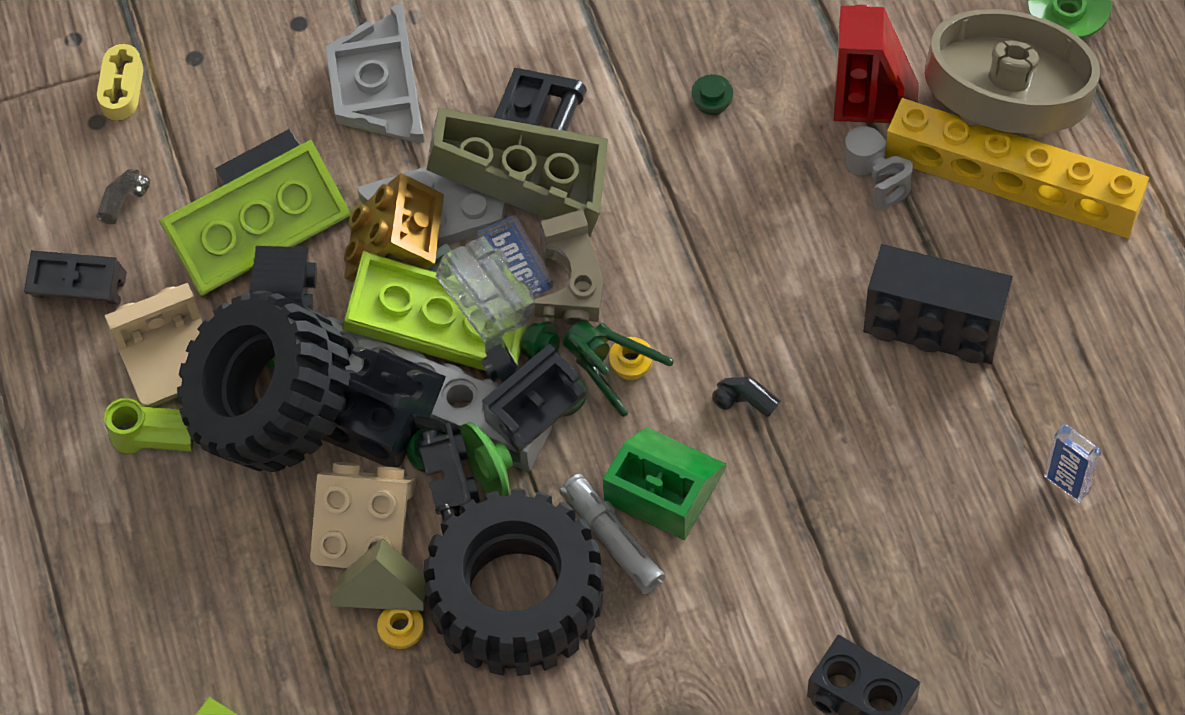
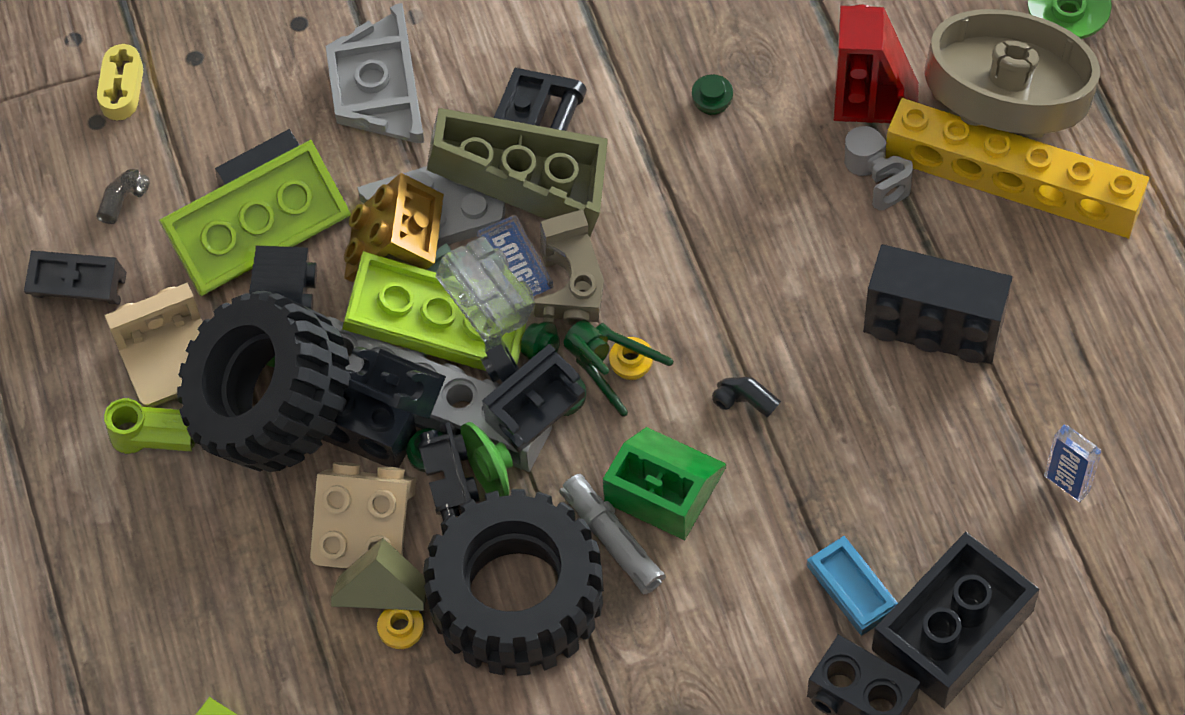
(852, 585): none -> dark azure tile
(955, 619): none -> black brick

